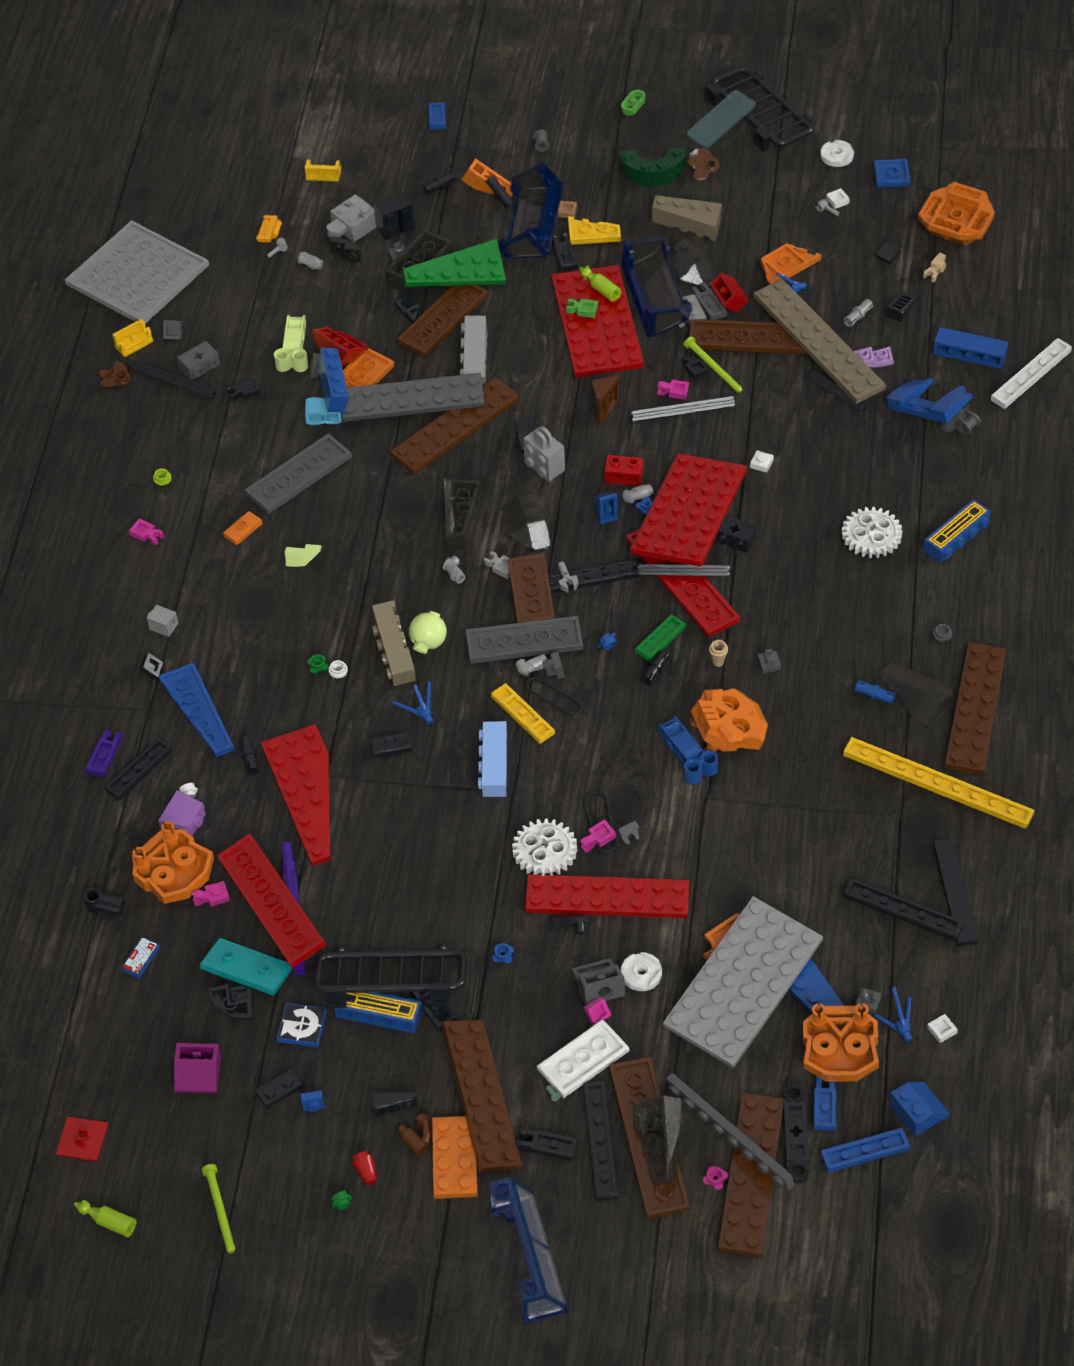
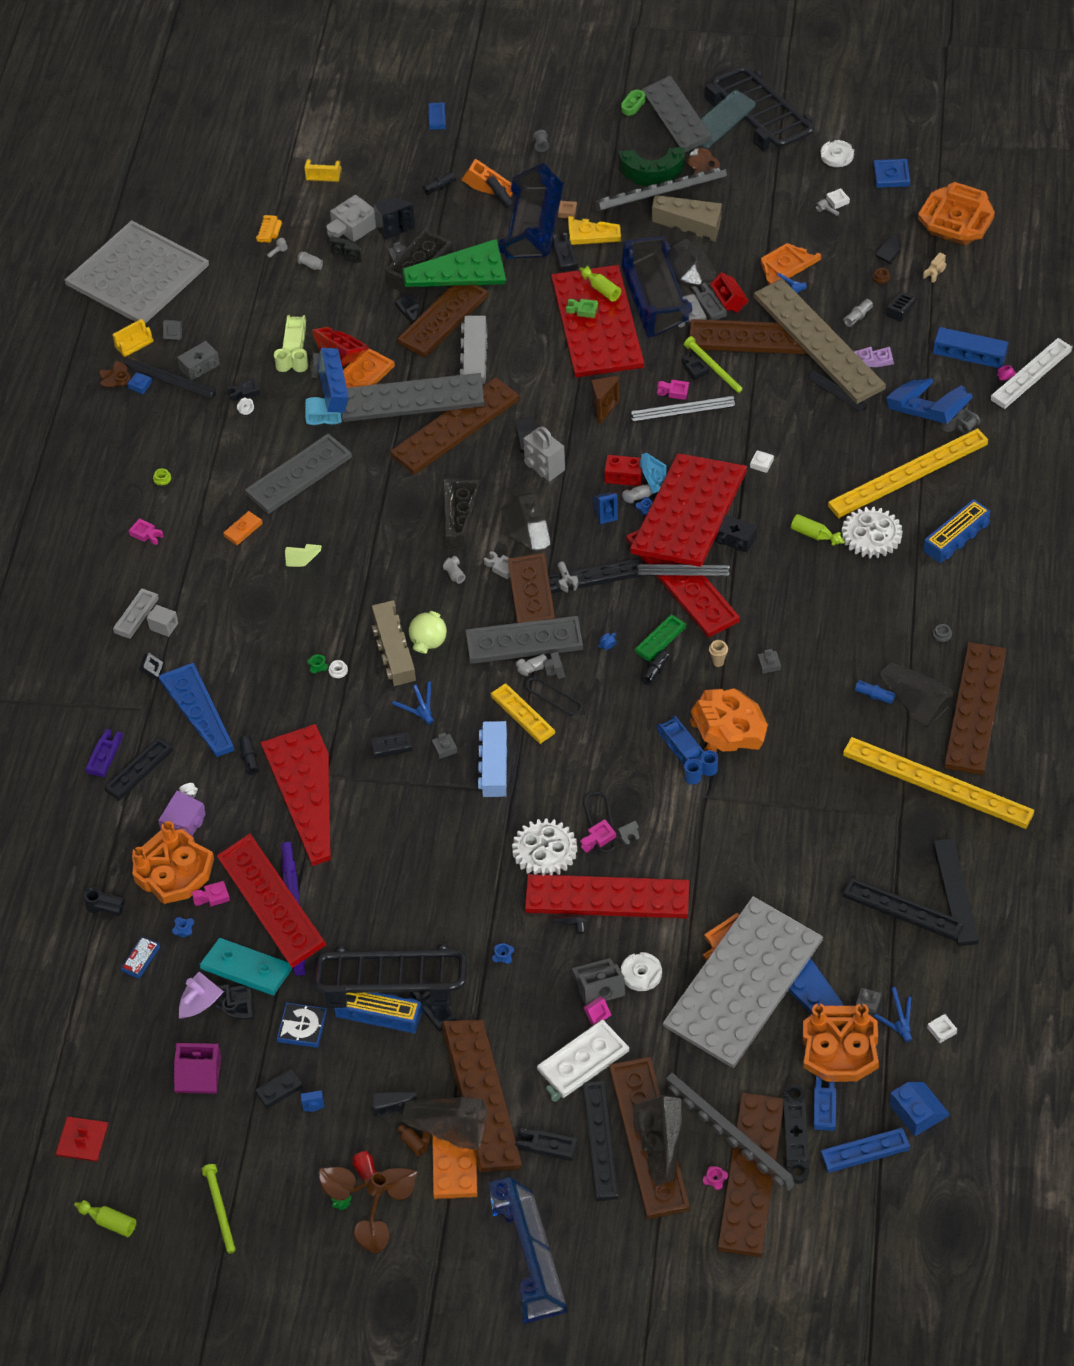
(135, 613): none -> light grey plate
(139, 383): none -> blue plate
(183, 931): none -> blue plate
(198, 996): none -> lavender shield
(248, 408): none -> white plate
(398, 1182): none -> reddish brown plant
(444, 745): none -> dark grey tile
(451, 1119): none -> clear smoke wedge
(653, 190): none -> dark grey plate
(654, 471): none -> dark azure plate
(676, 114): none -> dark grey plate
(815, 530): none -> lime wheel
(881, 276): none -> reddish brown plate
(908, 473): none -> yellow plate
(1006, 372): none -> dark pink plate

